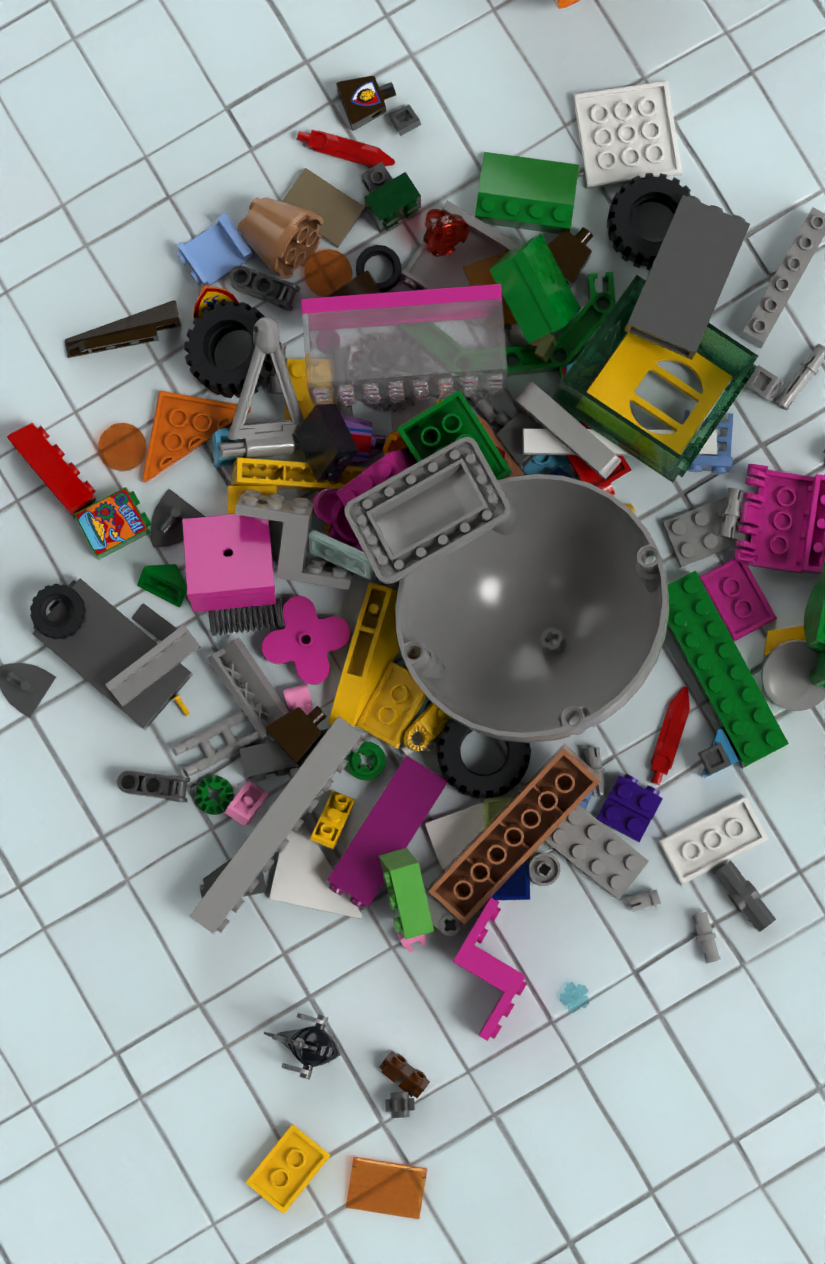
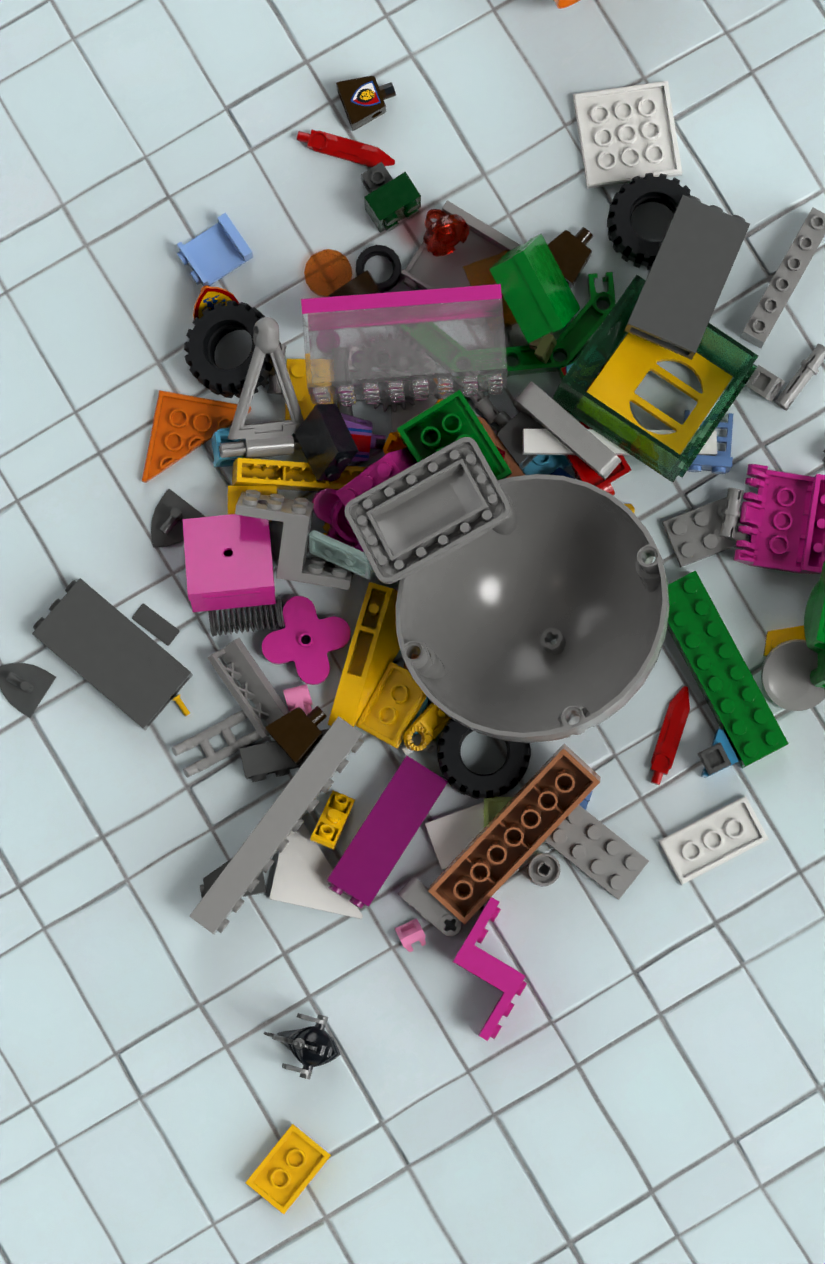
(40, 604): black tyre -> none
(52, 469): red slope -> none
(113, 522): brick -> none
(122, 447): clear orange tile -> none
(125, 332): dark brown wedge -> none
(153, 665): light grey fence -> none
(164, 582): green slope -> none
(167, 787): dark grey piece -> none
(225, 797): green gear -> none
(246, 803): bright pink slope -> none
(276, 292): dark grey piece -> none
(281, 234): medium nougat cone -> none
(333, 205): dark tan tile -> none
(378, 762): green gear -> none
(386, 1188): clear orange piece -> none
(399, 1104): dark grey gear -> none
(404, 120): dark grey tile -> none
(406, 893): bright green wedge -> none
(413, 1079): reddish brown hinge -> none
(516, 887): clear blue slope -> none
(526, 193): green slope -> none
(574, 997): clear light blue plant -> none
(594, 761): light grey axle -> none
(629, 807): dark purple plate -> none
(644, 900): light grey pin -> none
(706, 937): light grey pin -> none
(738, 598): dark pink tile -> none
(744, 896): dark grey piece -> none

